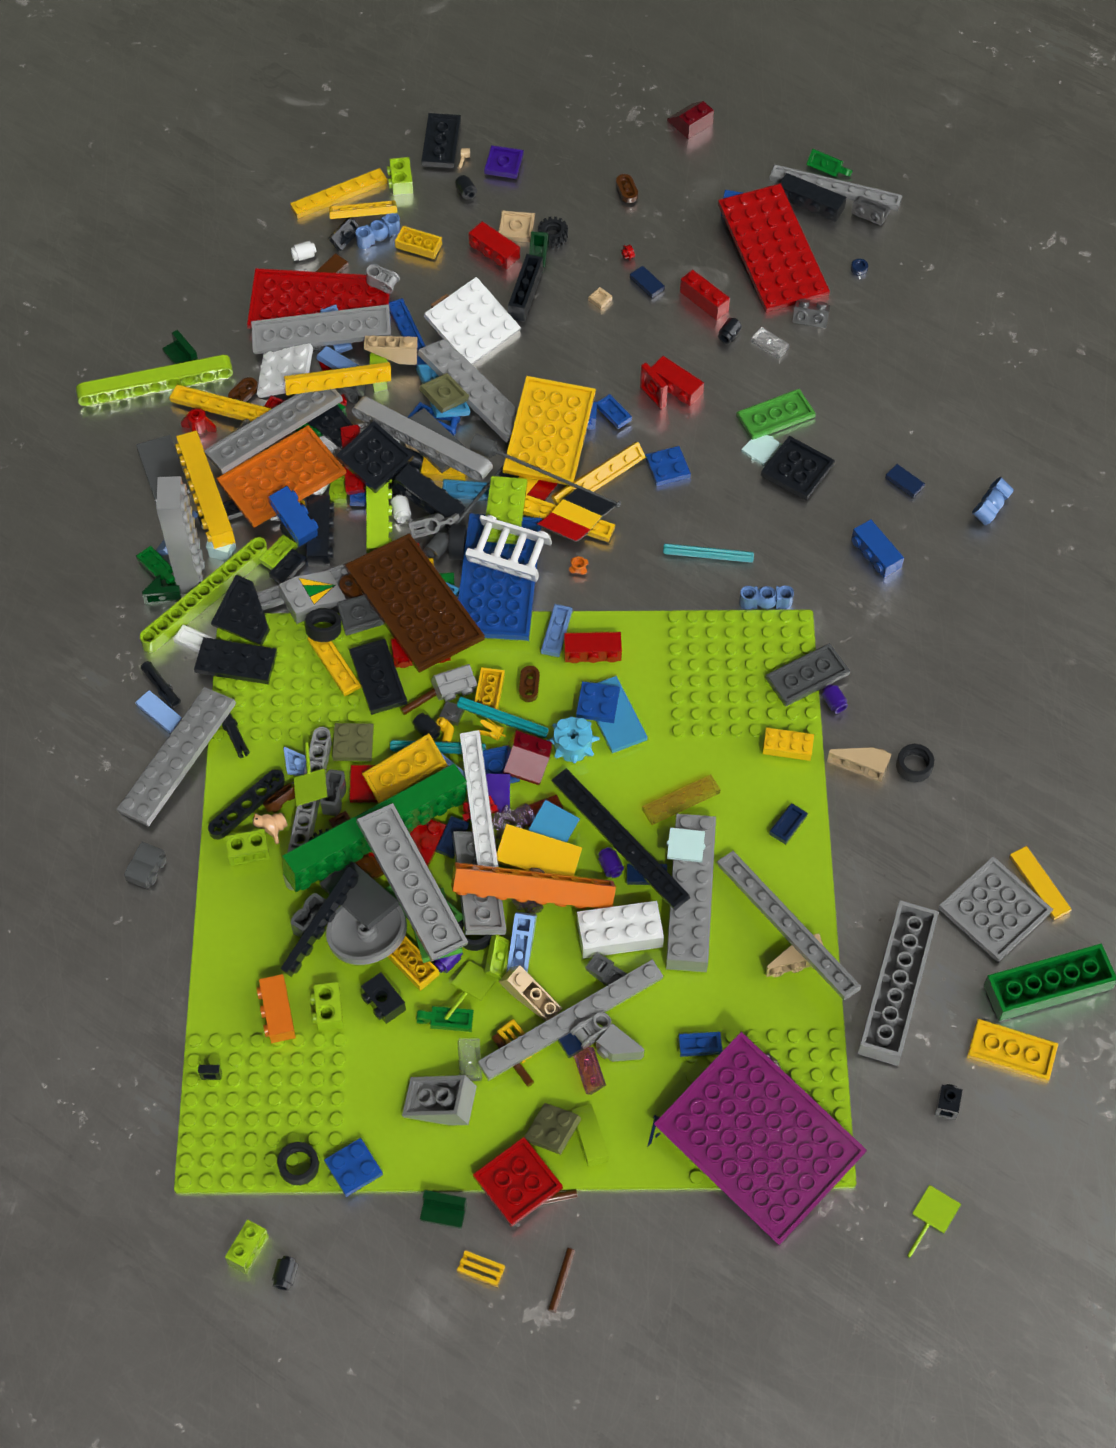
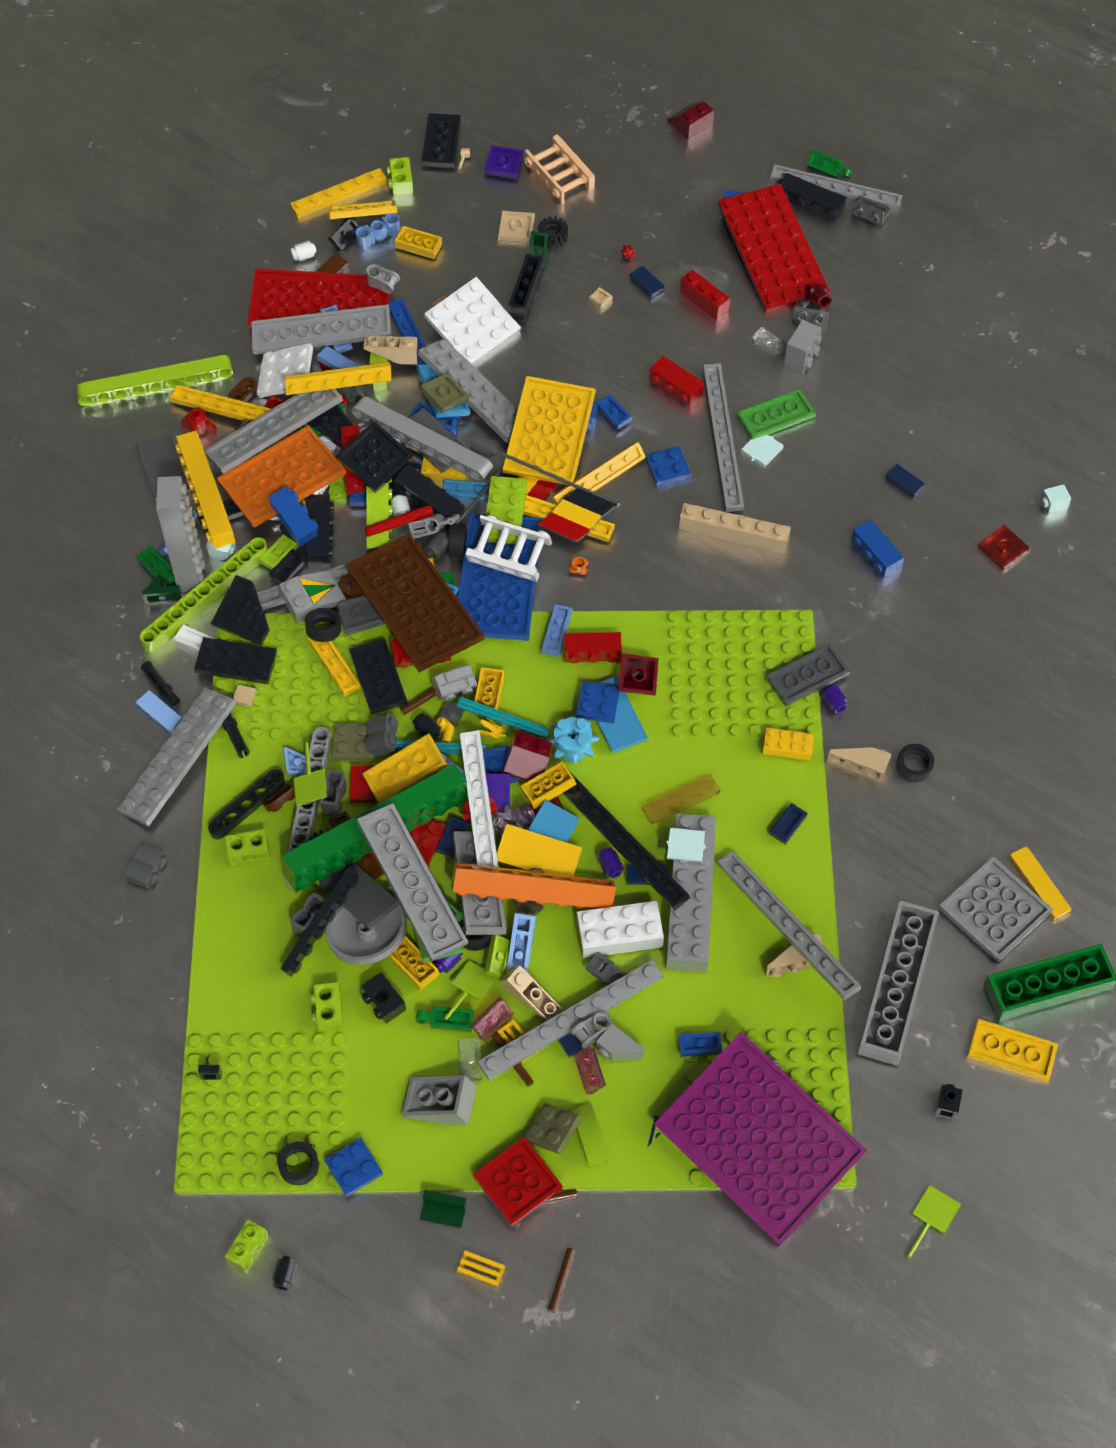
(180, 349): dark green panel -> none
(244, 696): none -> tan tile
(271, 824): light nougat animal -> none
(276, 1009): orange brick -> none
(381, 734): none -> dark grey brick
(398, 520): none -> red axle
(465, 187): black brick -> none
(492, 1019): none -> plate
(494, 245): red brick -> none
(529, 685): reddish brown plate -> none
(548, 785): none -> yellow piece
(567, 157): none -> light nougat fence
(626, 188): reddish brown plate -> none
(636, 674): none -> dark red slope
(653, 386): red tile -> none
(706, 552): teal axle -> none
(723, 438): none -> light grey plate
(729, 330): black brick -> none
(734, 528): none -> tan brick
(775, 597): medium blue piece -> none
(797, 468): black plate -> none
(803, 346): none -> light grey brick
(818, 294): none -> dark red piece
(859, 267): dark blue tile -> none
(992, 501): medium blue piece -> none
(1003, 547): none -> clear red tile
(1055, 499): none -> light aqua brick

